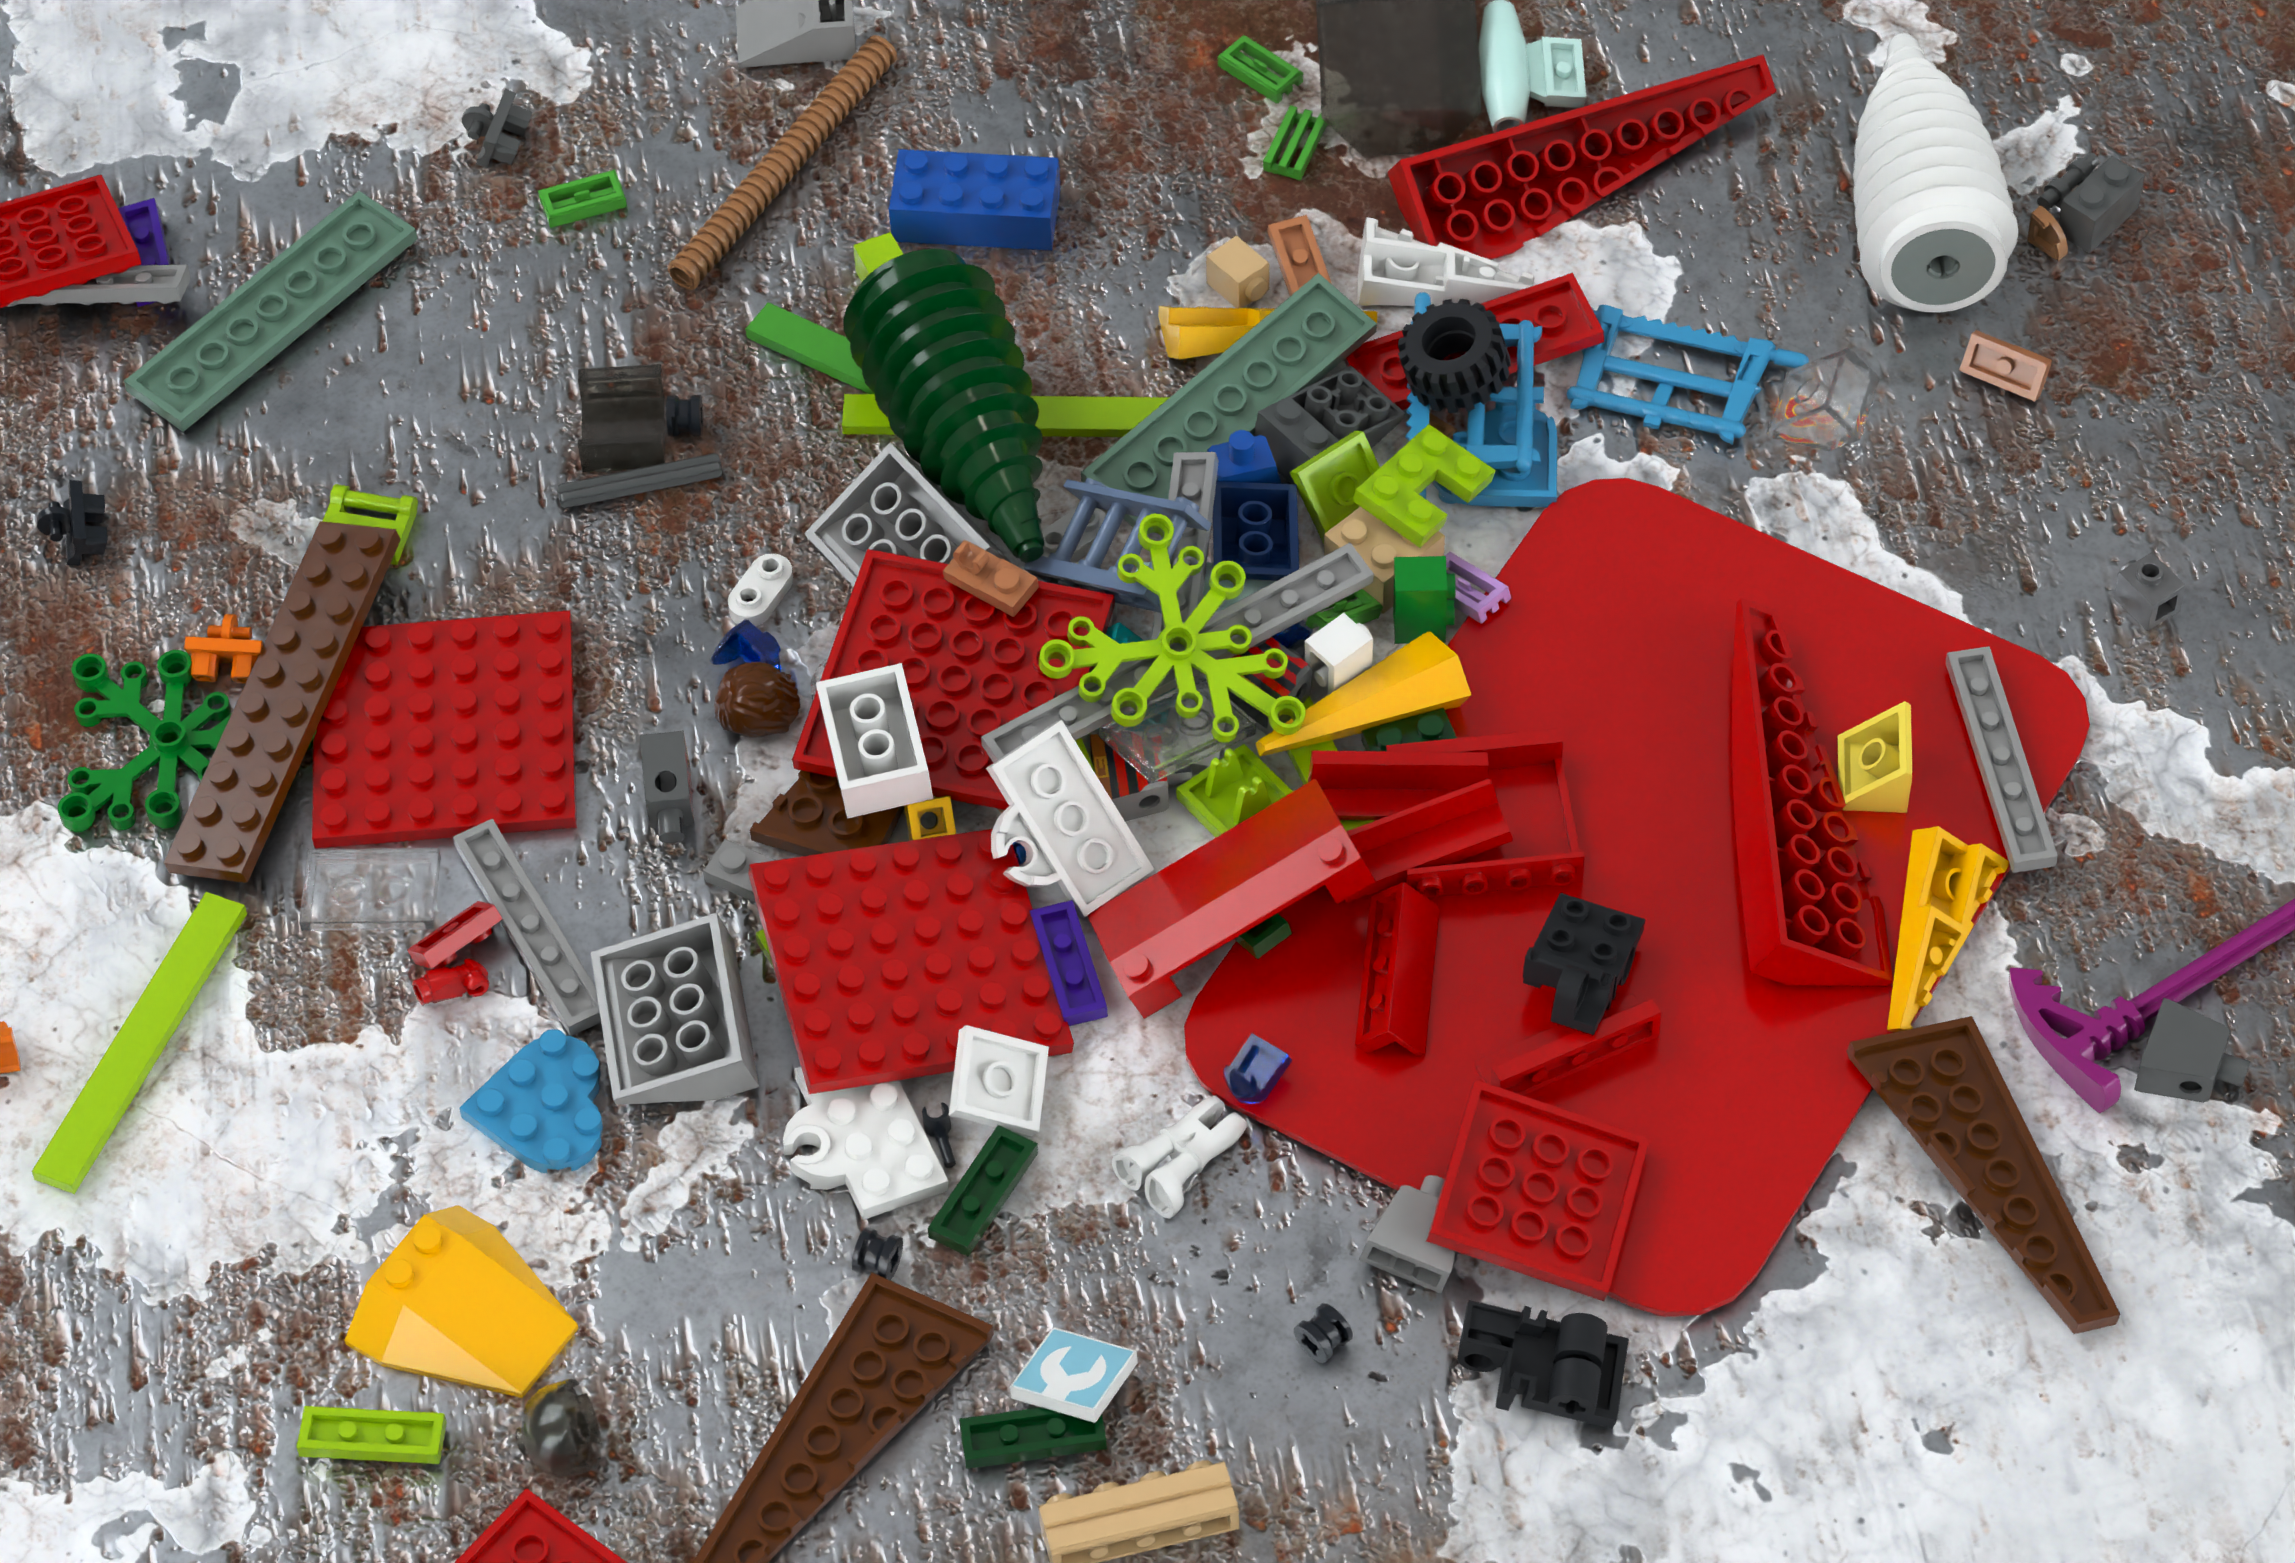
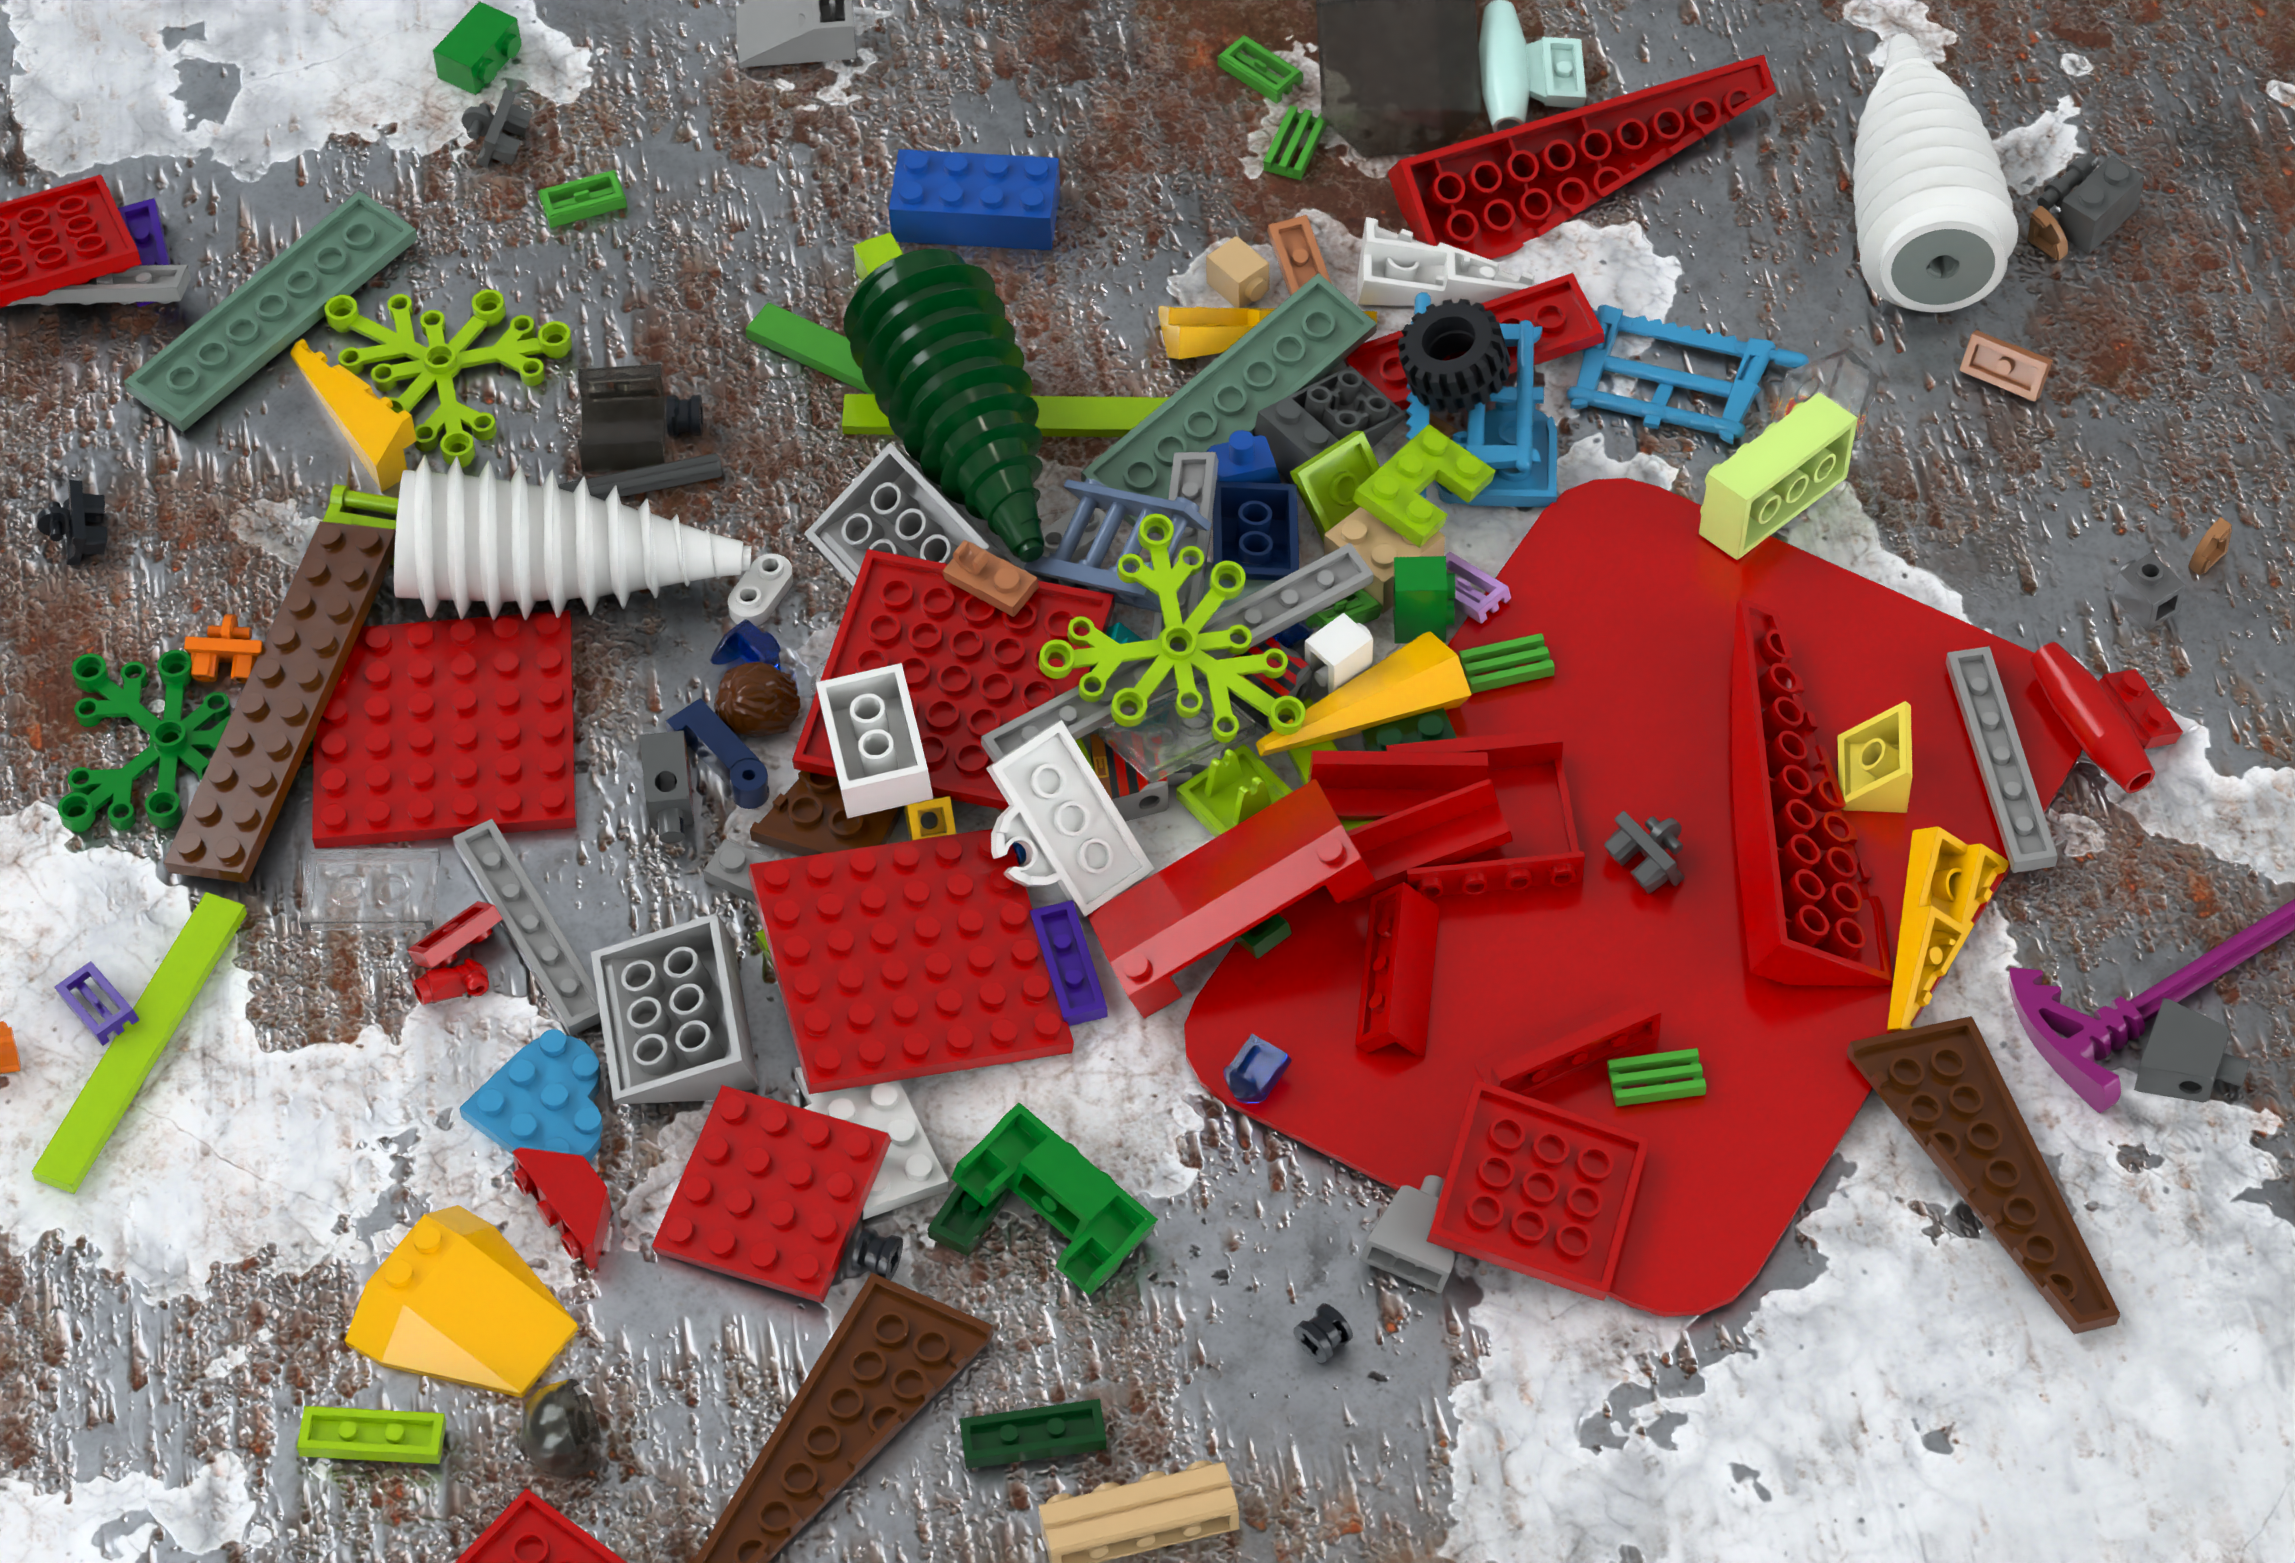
(112, 1022): none -> tile
(364, 419): none -> yellow wedge
(444, 361): none -> lime plant
(477, 48): none -> green brick
(540, 543): none -> white cone
(567, 1197): none -> red slope
(723, 753): none -> dark blue leg
(772, 1193): none -> red plate
(781, 163): medium nougat piece -> none
(939, 1129): black hand -> none
(998, 1080): white plate -> none
(1063, 1189): none -> green bracket
(1073, 1374): tile -> none
(1190, 1148): white piece -> none
(1504, 658): none -> bright green tile
(1555, 1365): black plate -> none
(1584, 956): black plate -> none
(1655, 1070): none -> bright green tile
(1658, 865): none -> dark grey hips
(1777, 475): none -> yellowish green brick
(2108, 716): none -> red plate
(2211, 547): none -> medium nougat tile

